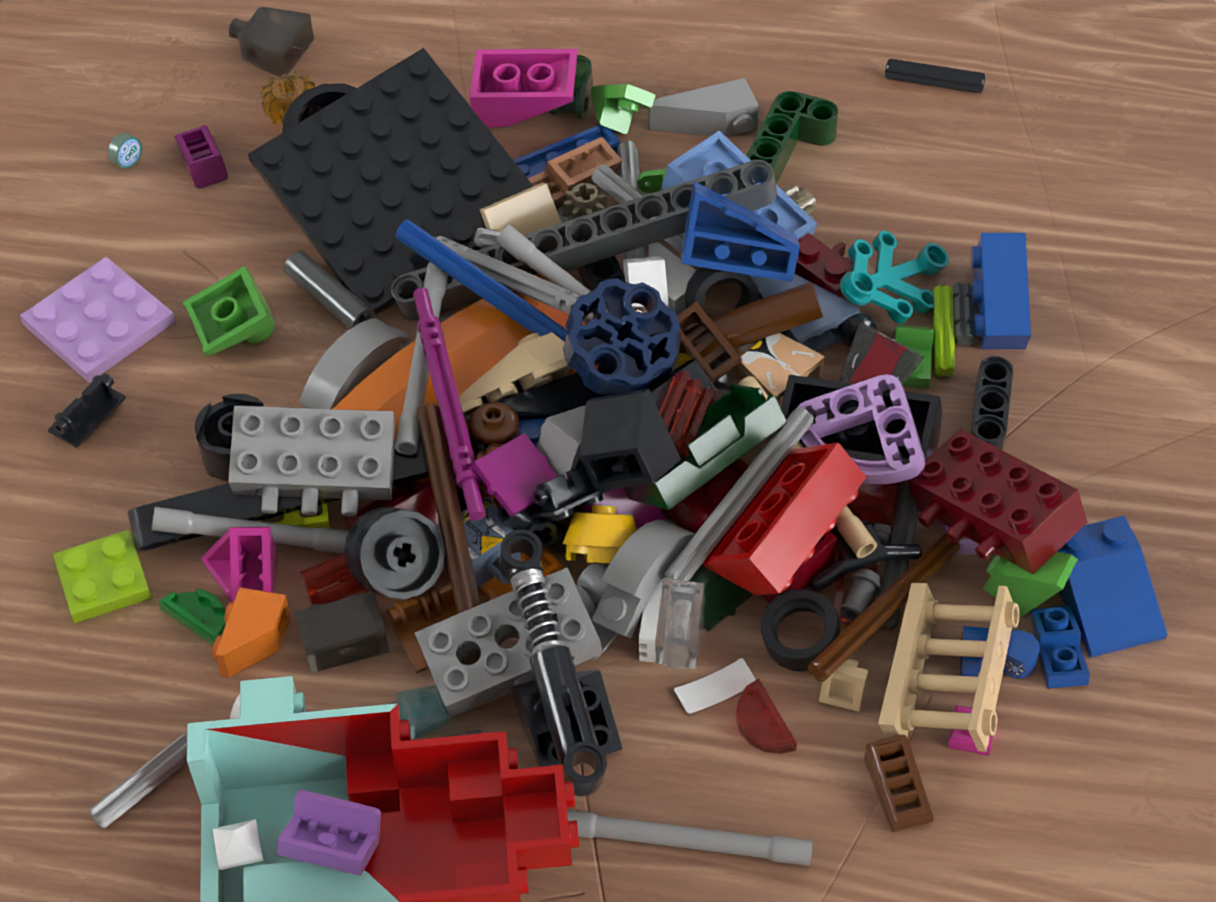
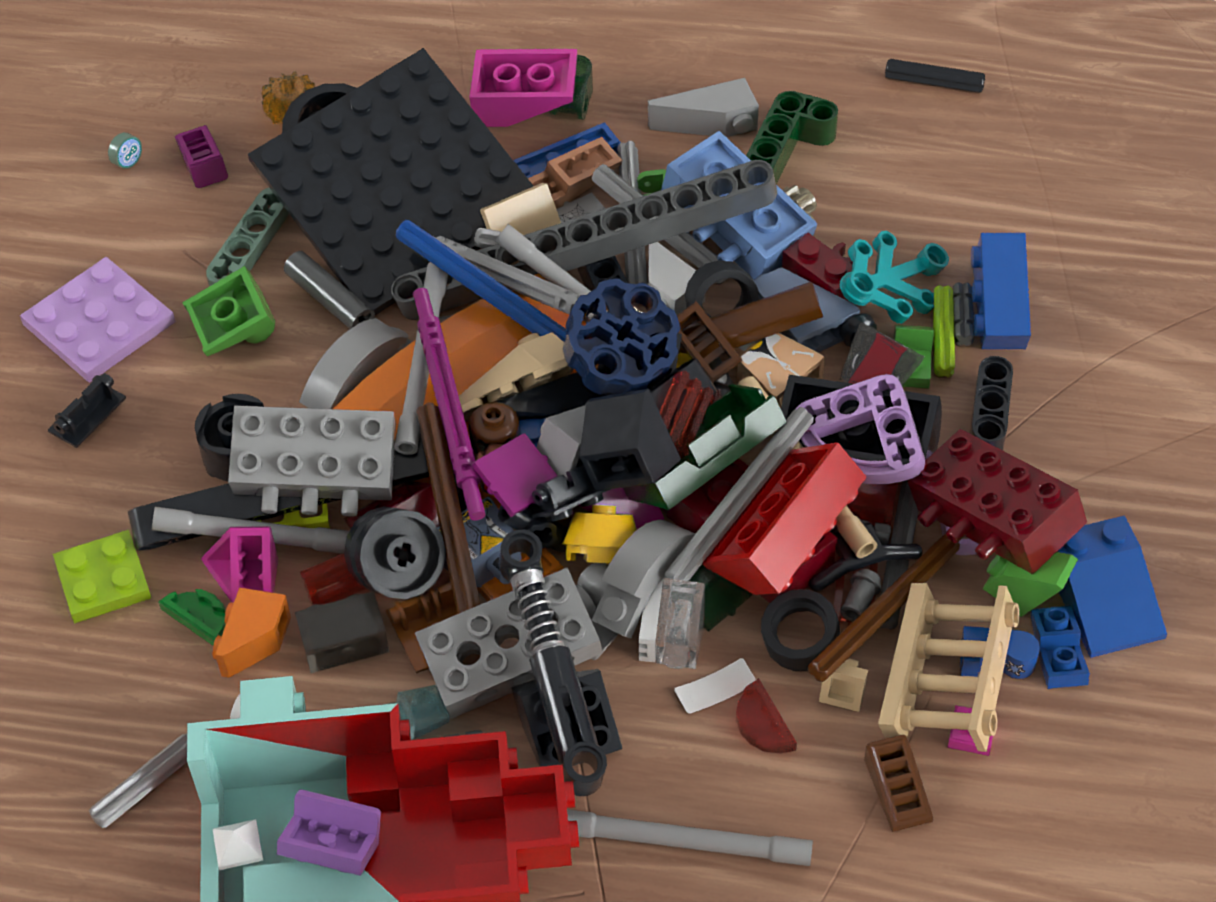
(243, 238): none -> sand green beam
(273, 38): clear smoke torso -> none
(583, 200): dark tan gear -> none
(617, 103): bright green slope -> none
(649, 271): white slope -> none
(735, 238): blue wedge -> none

